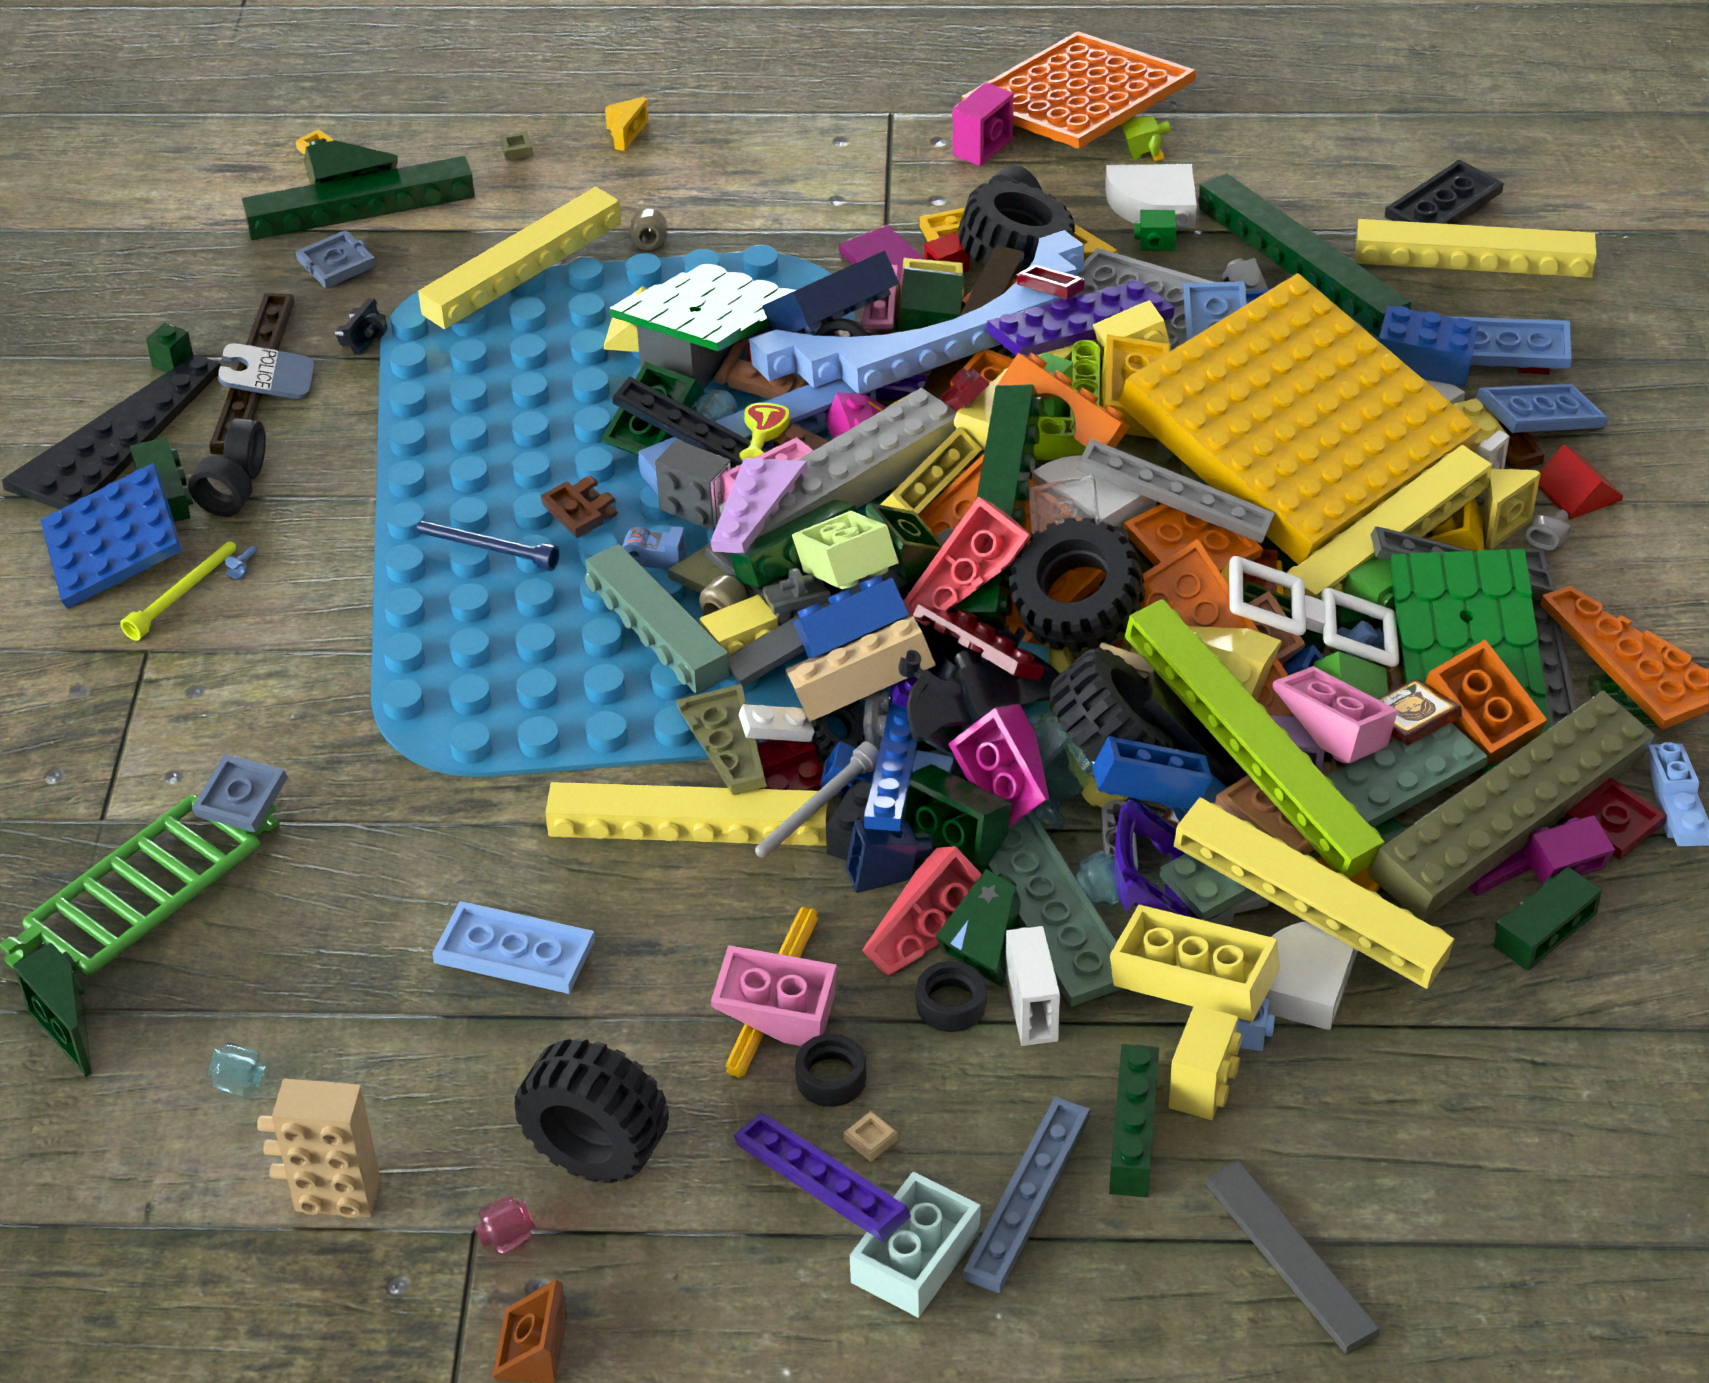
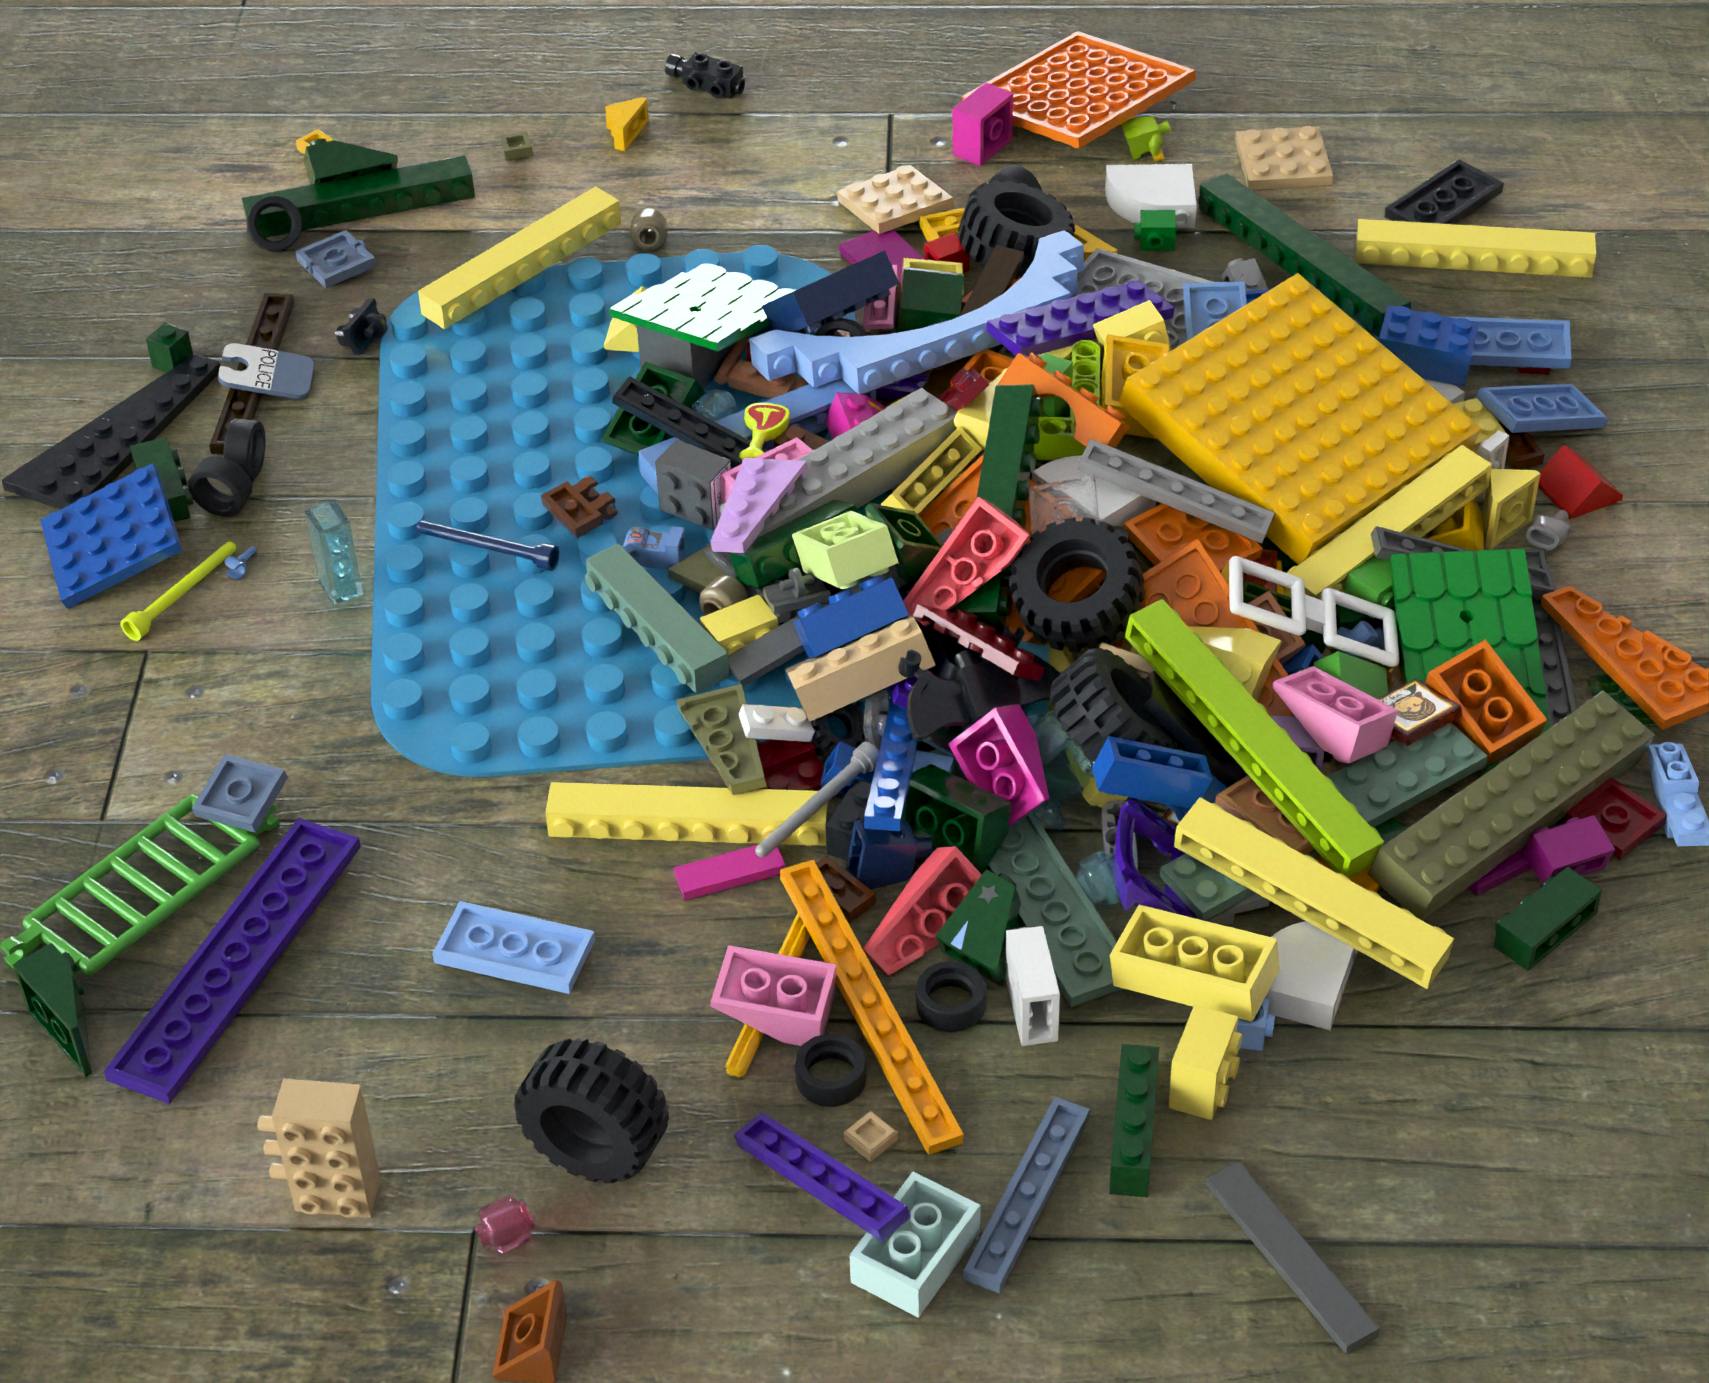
(232, 961): none -> dark purple plate
(235, 1069): clear light blue head -> none
(283, 203): none -> black tyre
(334, 552): none -> clear light blue brick
(707, 74): none -> black brick
(726, 871): none -> dark pink tile
(847, 890): none -> reddish brown plate
(872, 1008): none -> light orange plate
(894, 199): none -> tan plate
(1050, 281): dark red tile -> none
(1283, 158): none -> tan plate

